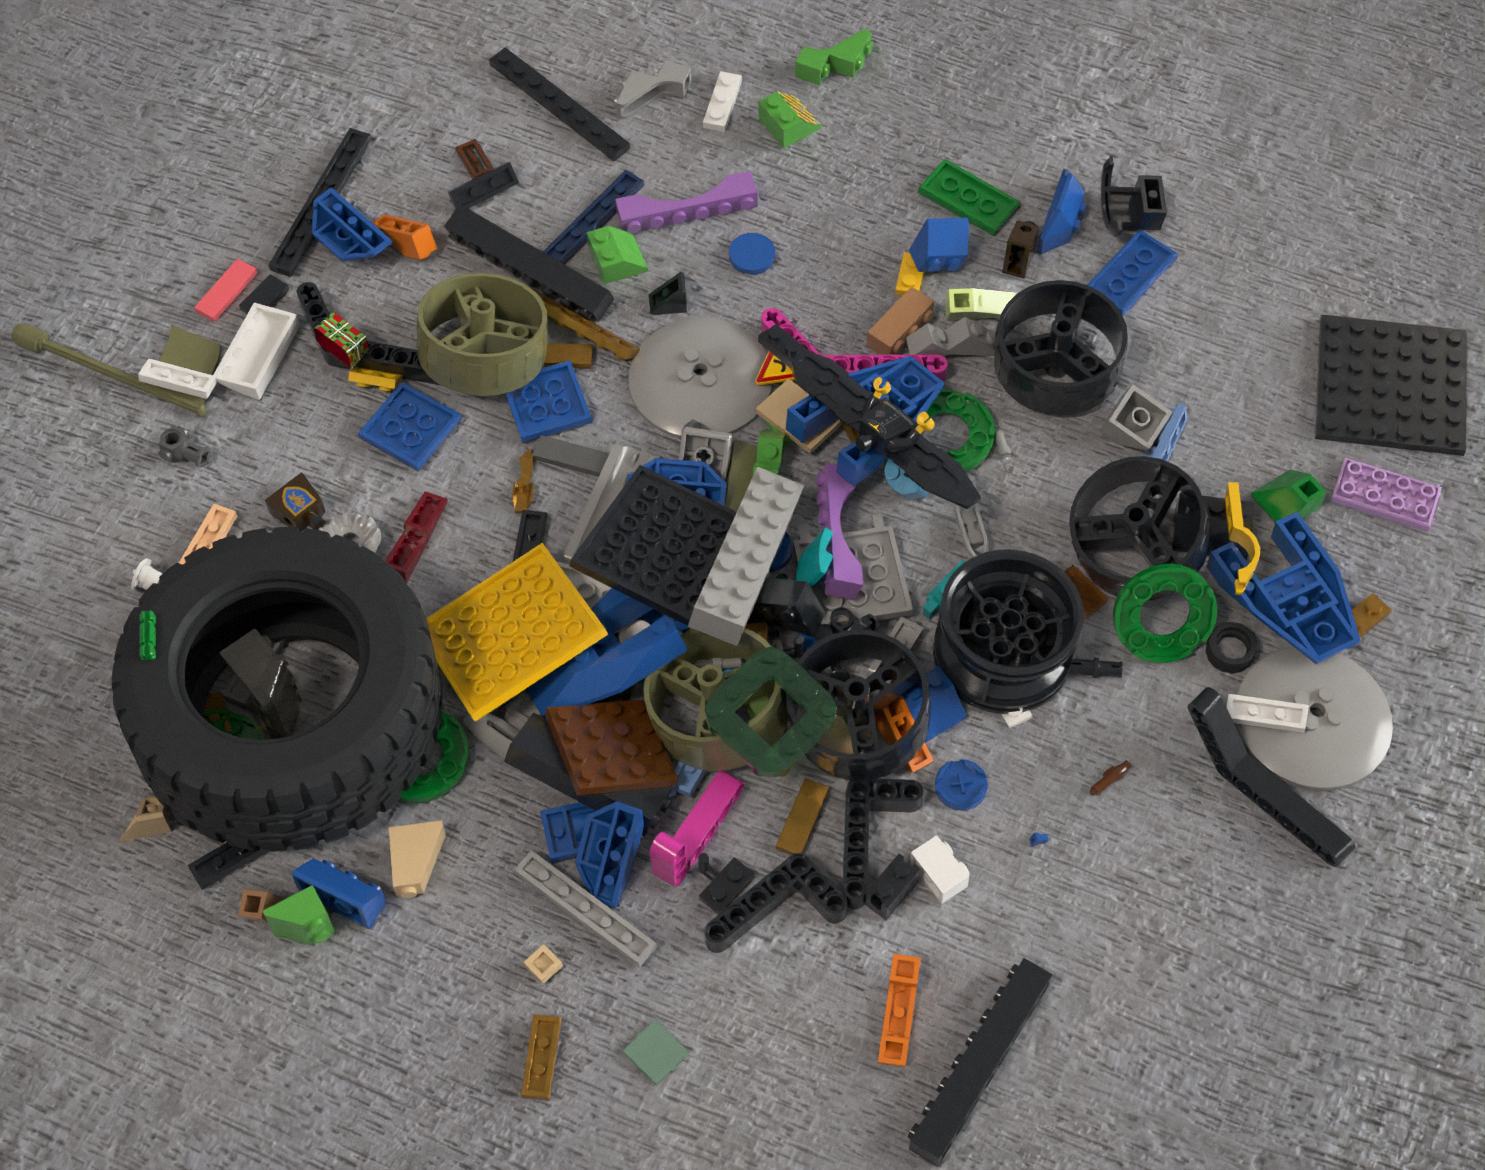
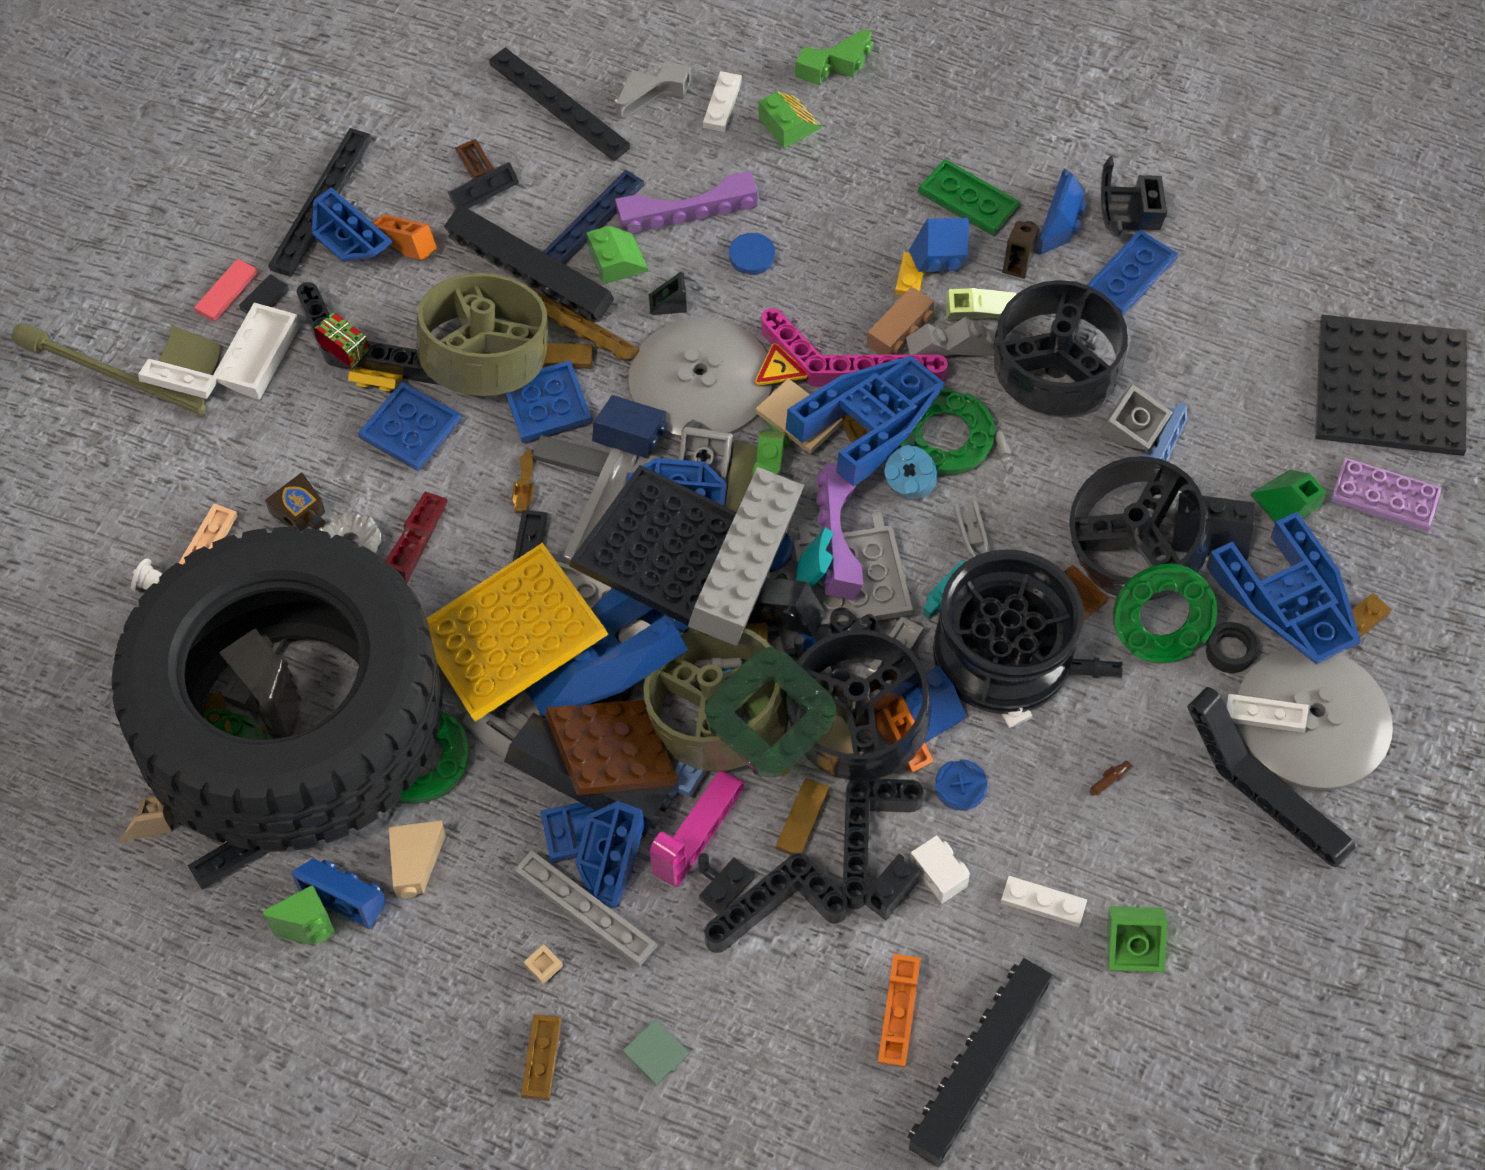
(147, 636): green axle -> none
(183, 448): dark grey connector -> none
(255, 902): medium nougat brick -> none
(629, 426): none -> dark blue brick
(832, 385): black plate -> none
(888, 427): black torso -> none
(1037, 838): blue piece -> none
(1043, 901): none -> white plate
(1136, 938): none -> bright green slope
(1240, 535): yellow piece -> none

